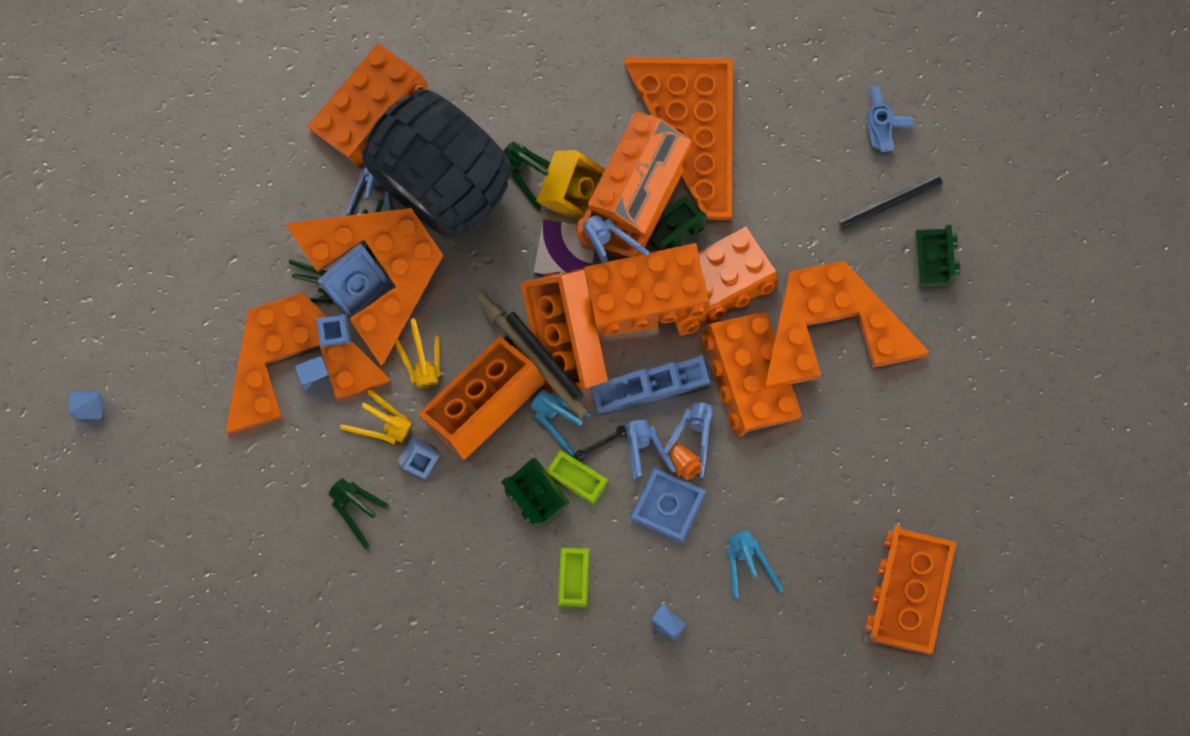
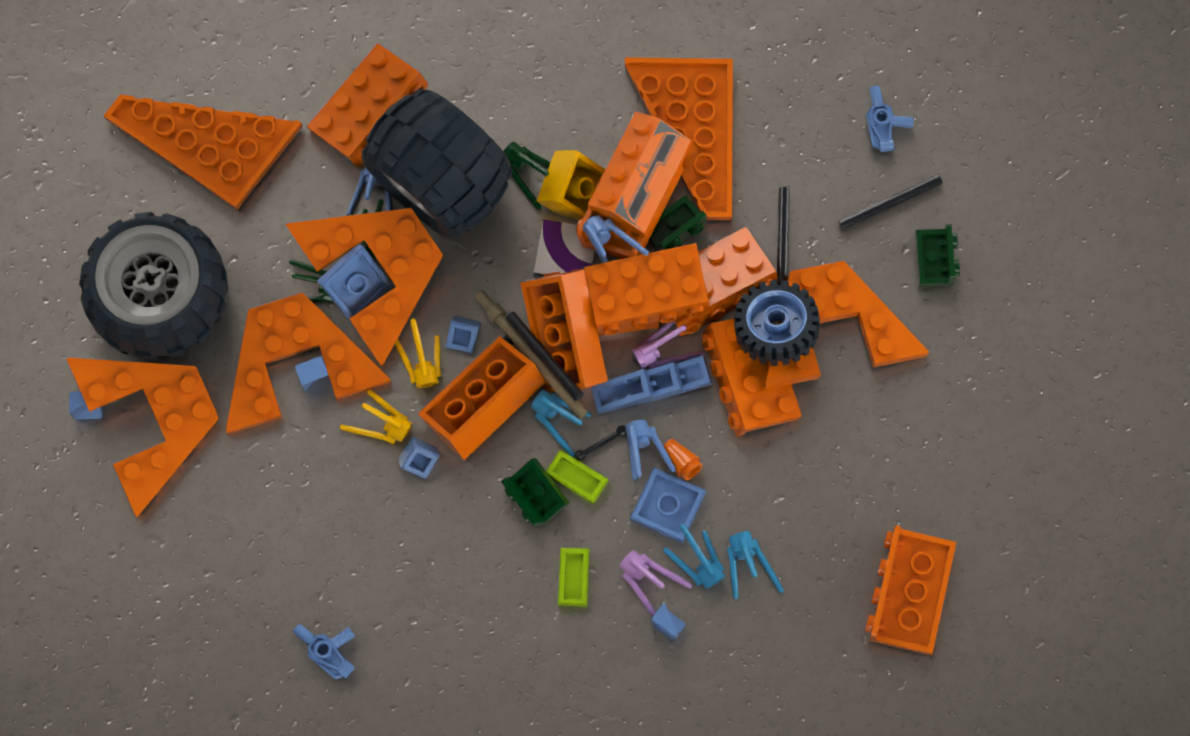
(120, 273): none -> wheel
(178, 405): none -> orange wing
(211, 146): none -> orange wing
(324, 651): none -> medium blue piece
(334, 330): medium blue slope -> none
(346, 495): dark green plant -> none
(463, 334): none -> medium blue slope
(637, 567): none -> lavender plant
(647, 351): none -> lavender plant
(700, 420): medium blue plant -> none
(709, 571): none -> dark azure plant
(782, 341): none -> wheel
(783, 234): none -> black bar

